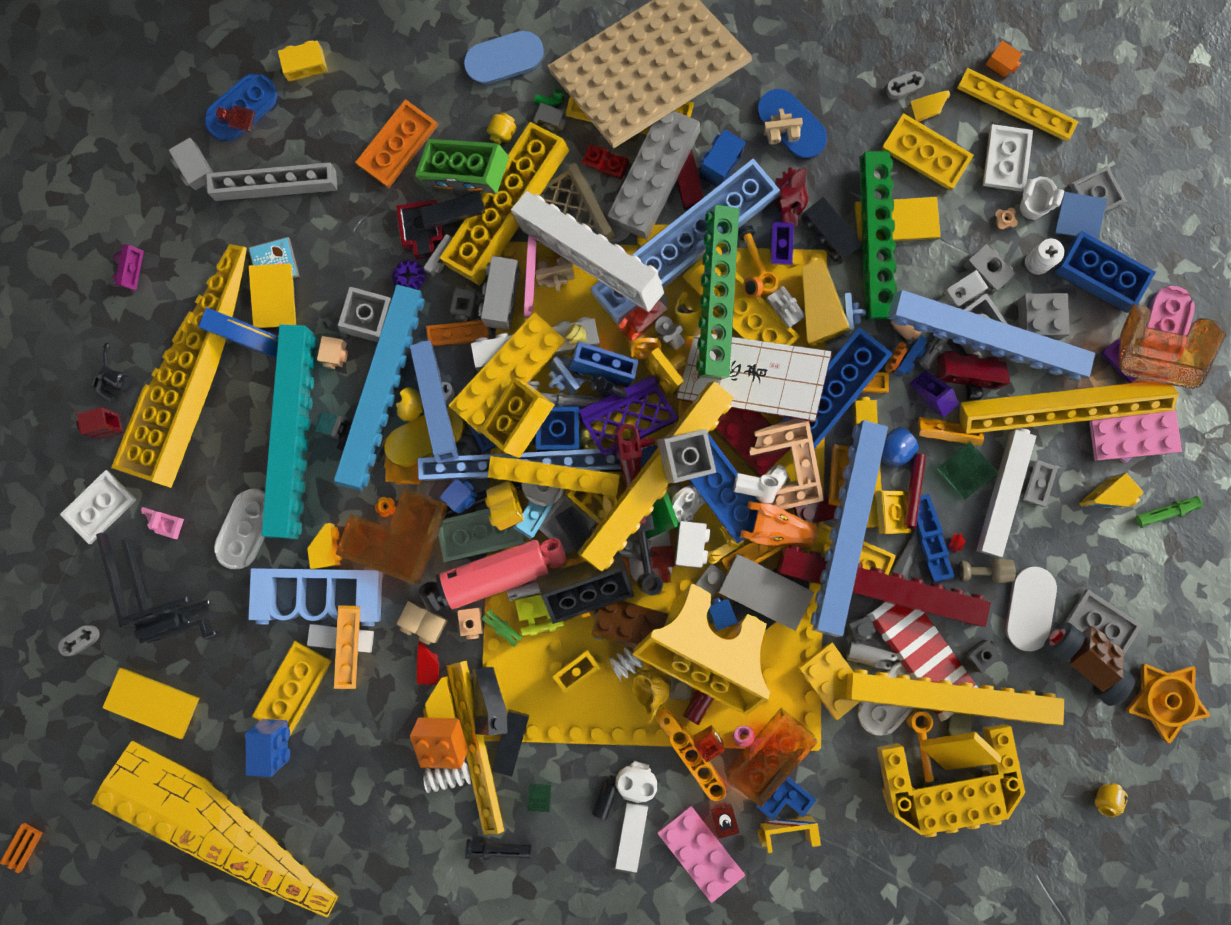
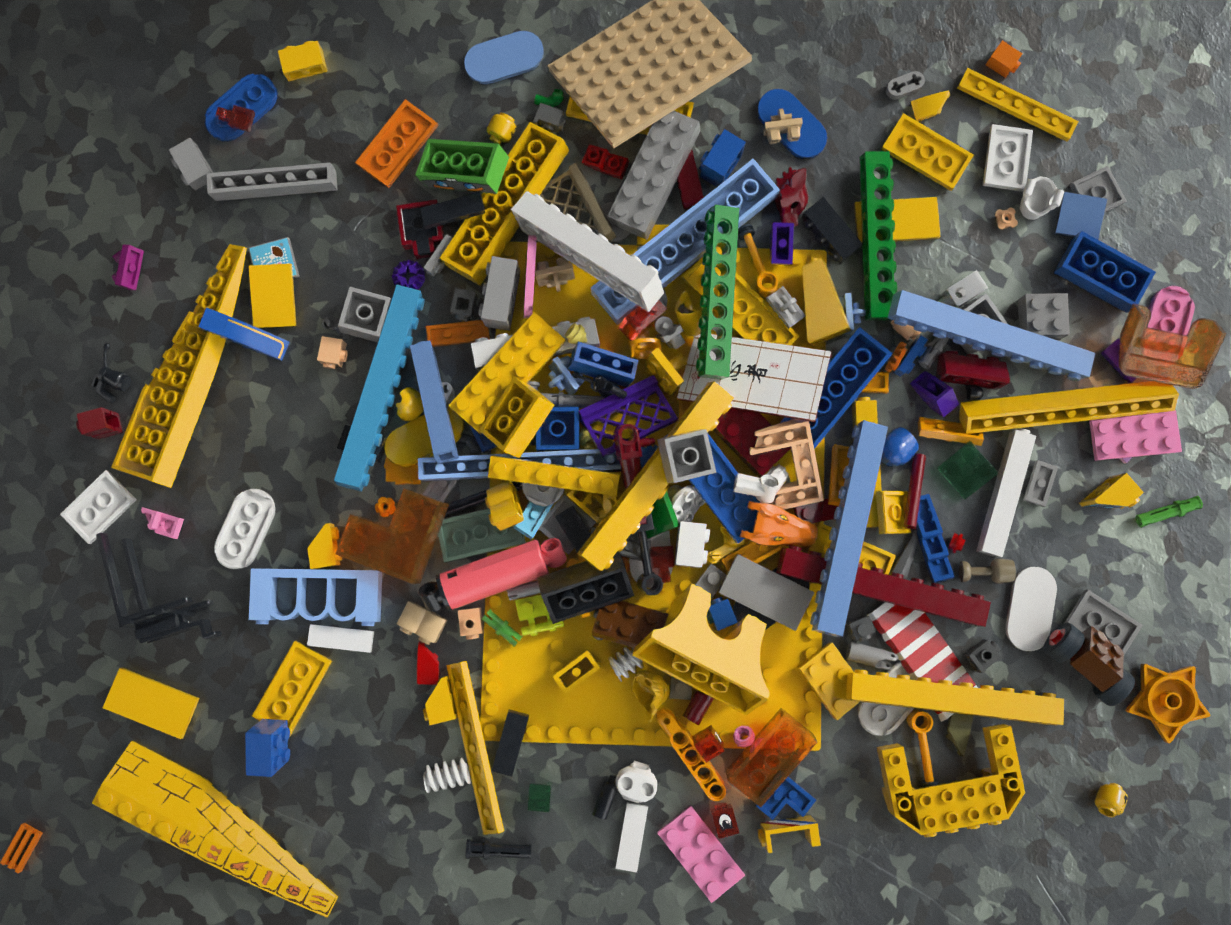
(76, 637): light grey beam -> none
(289, 432): teal brick -> none
(331, 425): flat silver slope -> none
(347, 647): light orange plate -> none
(439, 743): orange brick -> none
(459, 495): blue brick -> none
(488, 703): black slope -> none
(752, 287): orange tile -> none
(960, 751): yellow tile -> none
(1002, 270): light grey brick -> none
(1044, 256): white piece -> none

